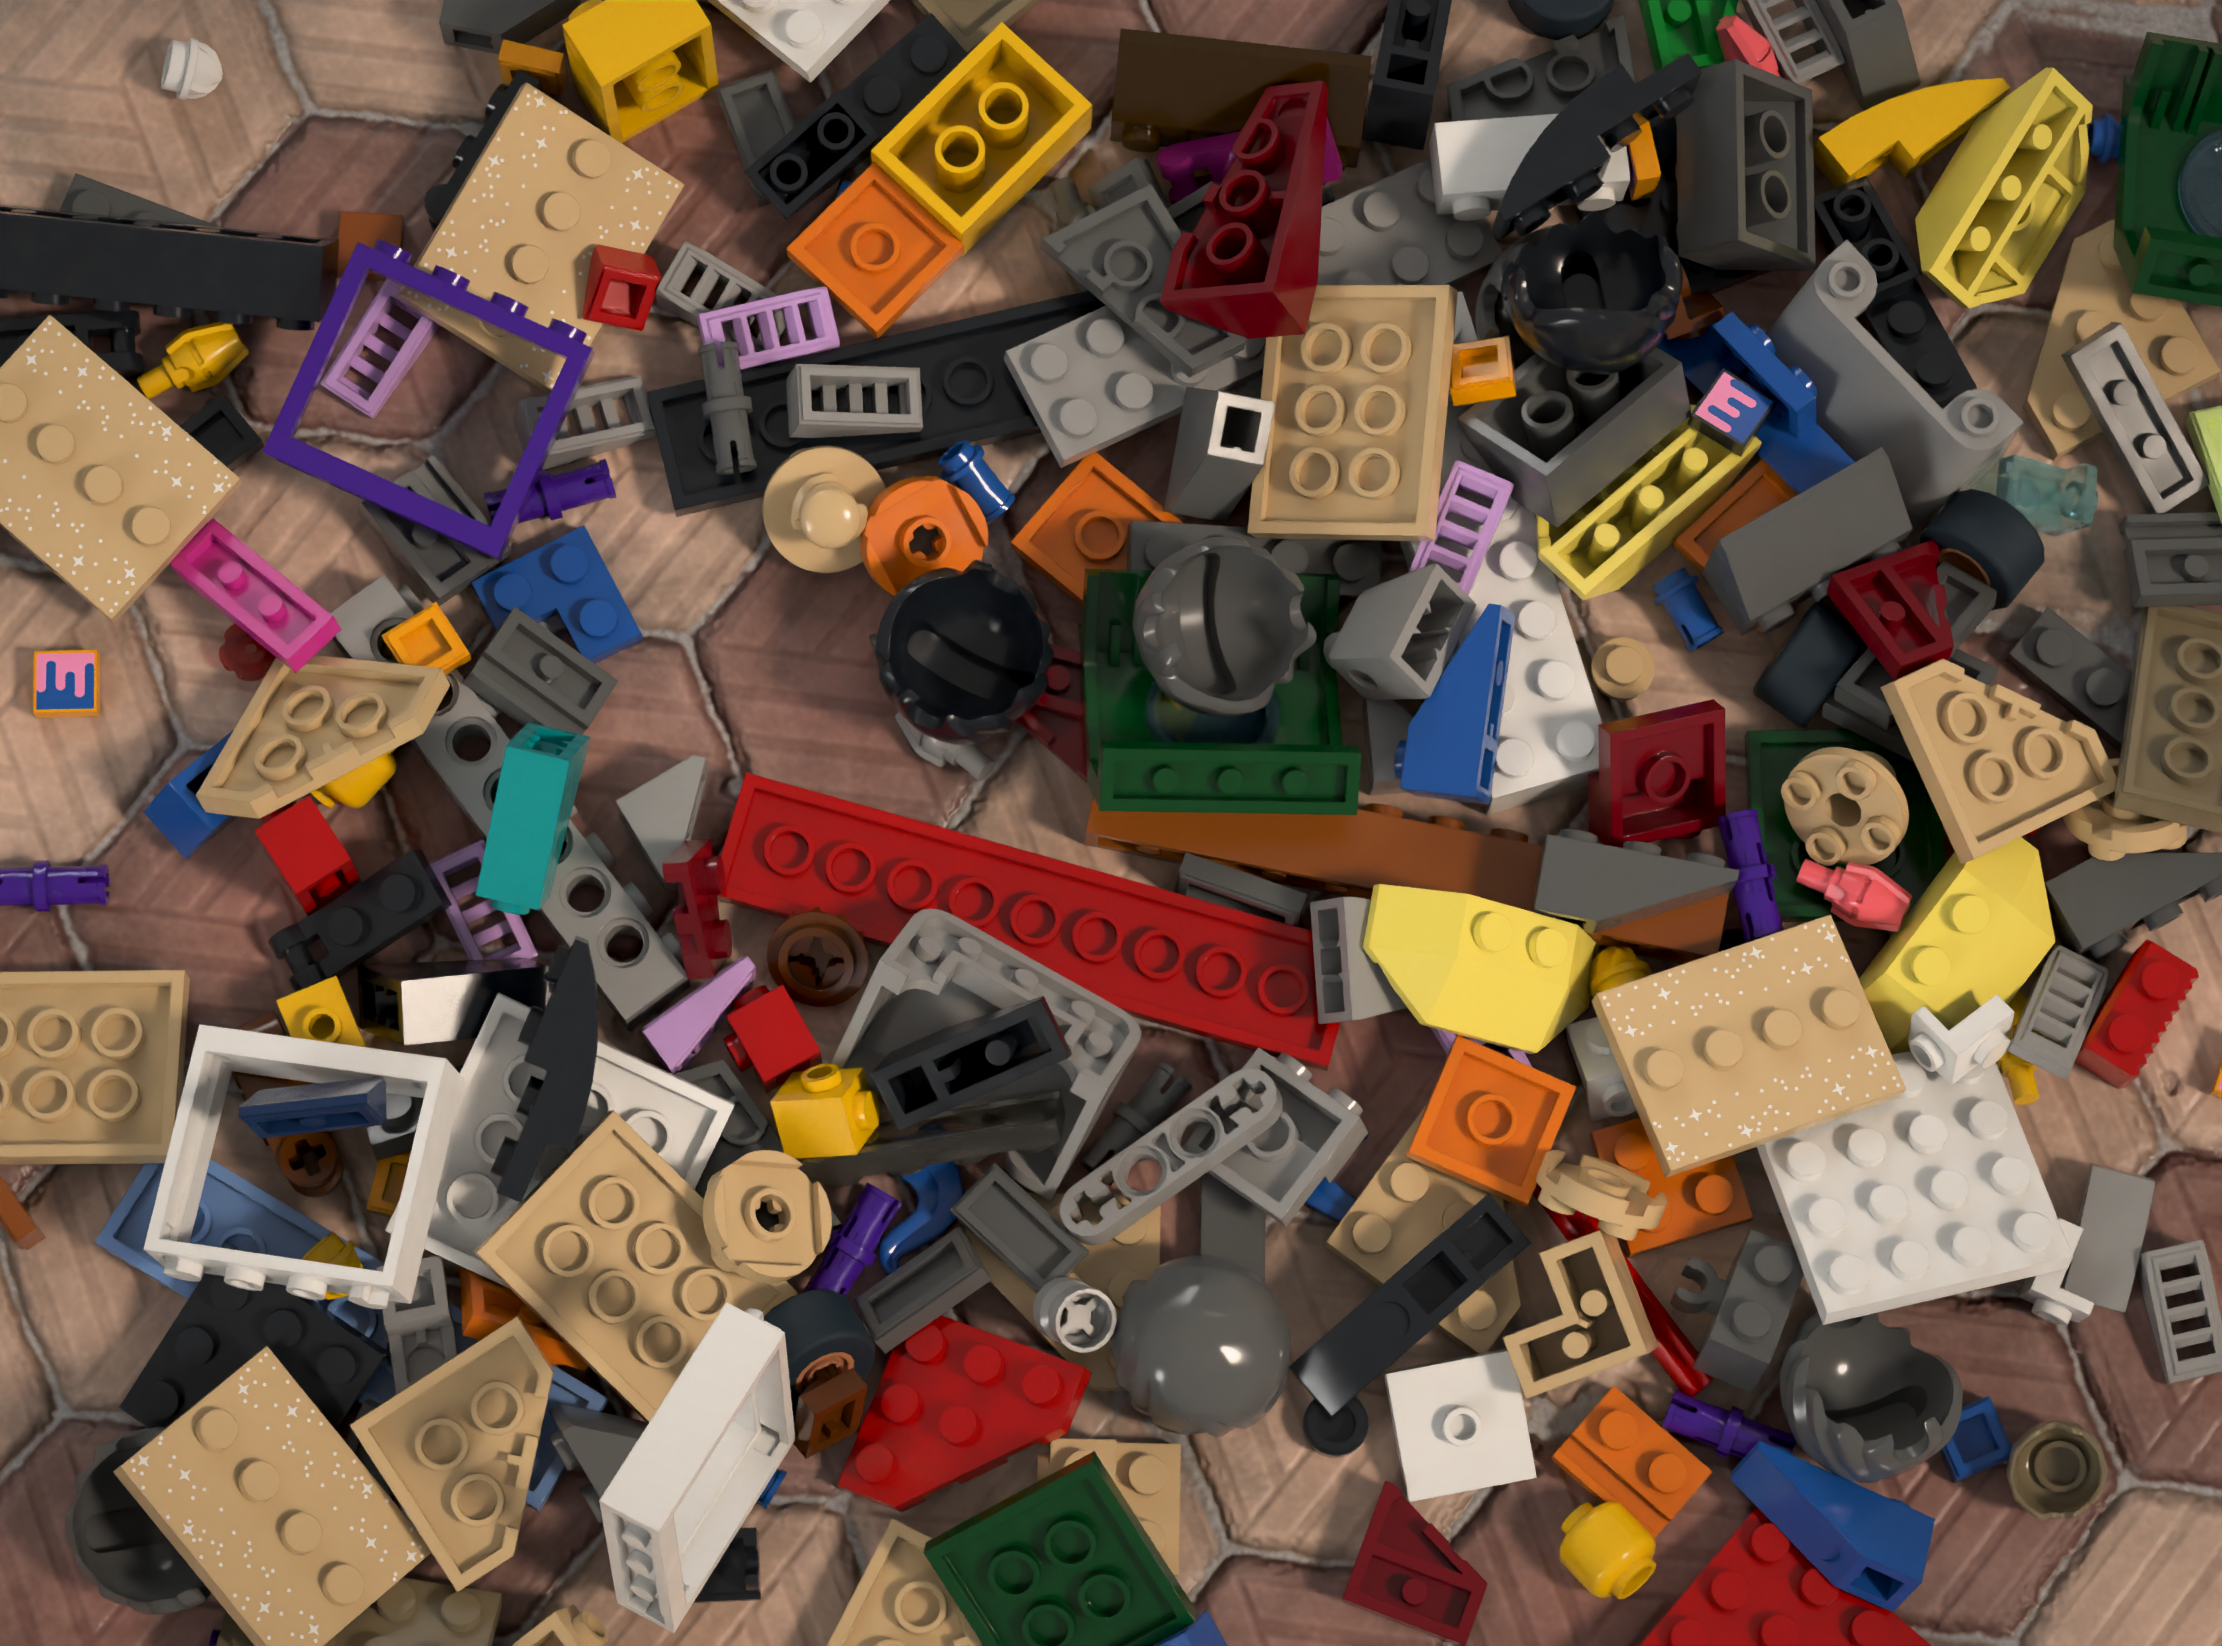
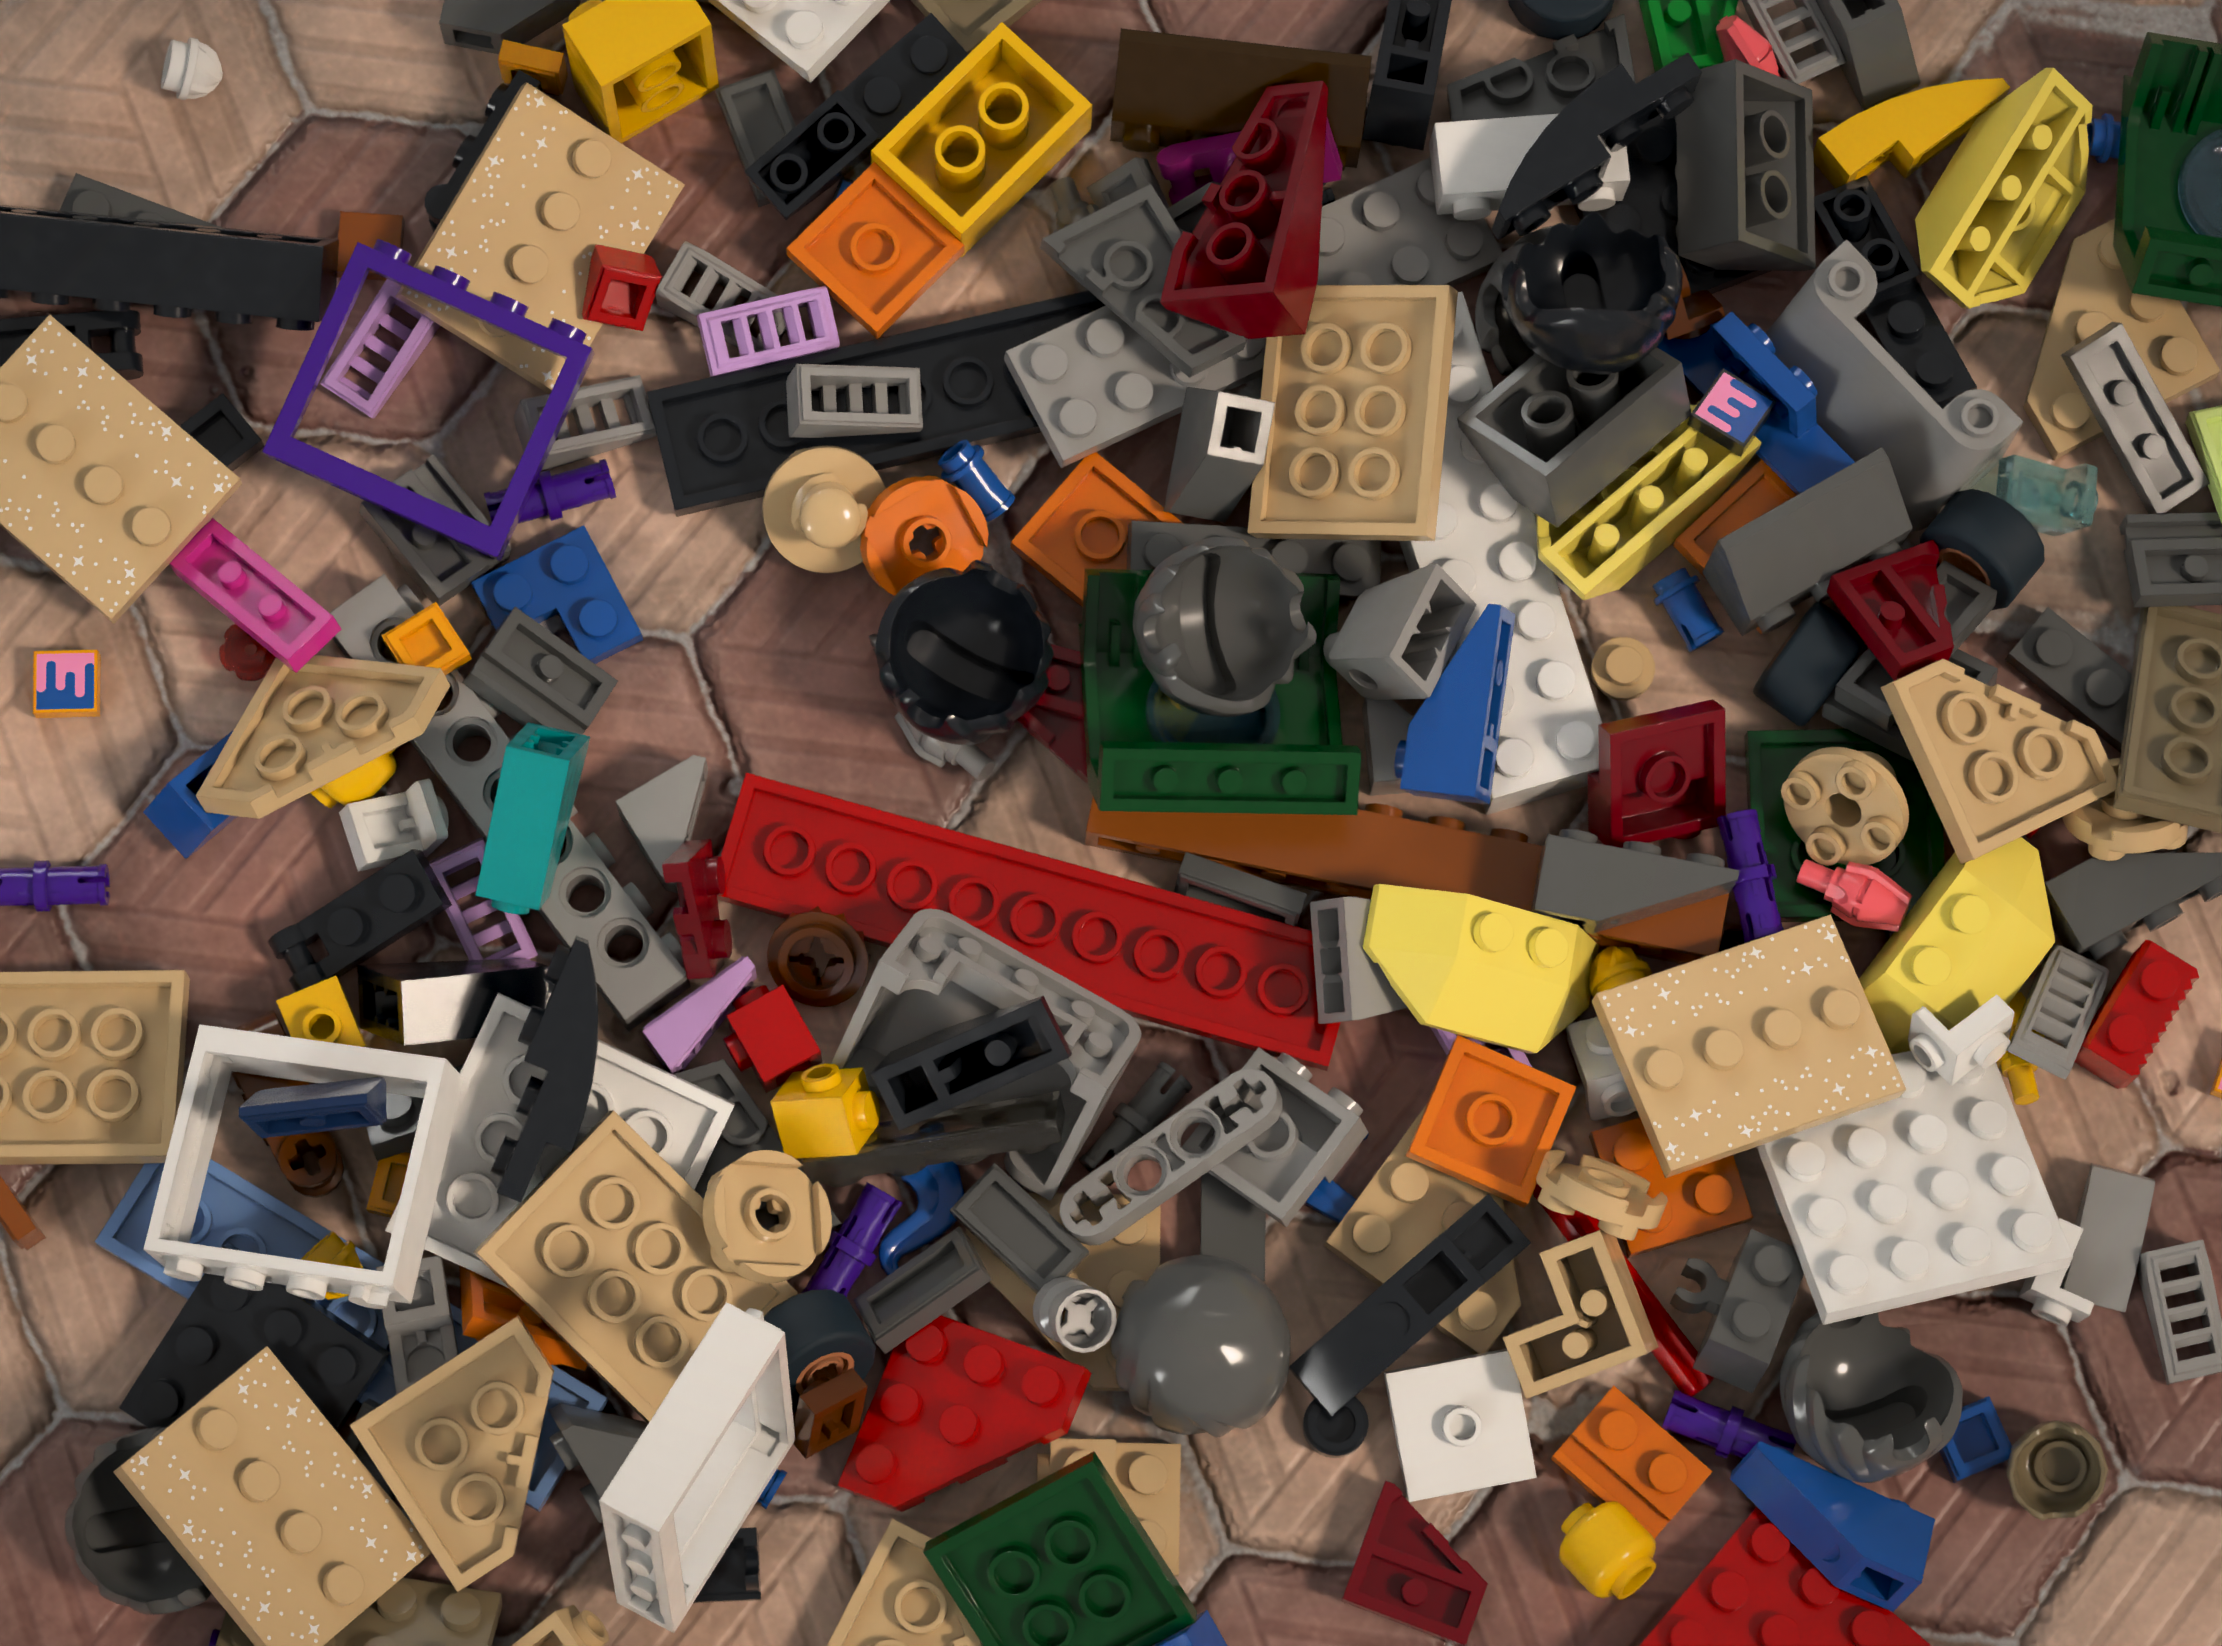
(196, 359): yellow piece -> none
(307, 854): red brick -> none
(394, 824): none -> white bracket
(727, 407): dark grey pin -> none
(1480, 485): lavender slope -> none
(1482, 371): light orange tile -> none
(1643, 165): light orange tile -> none

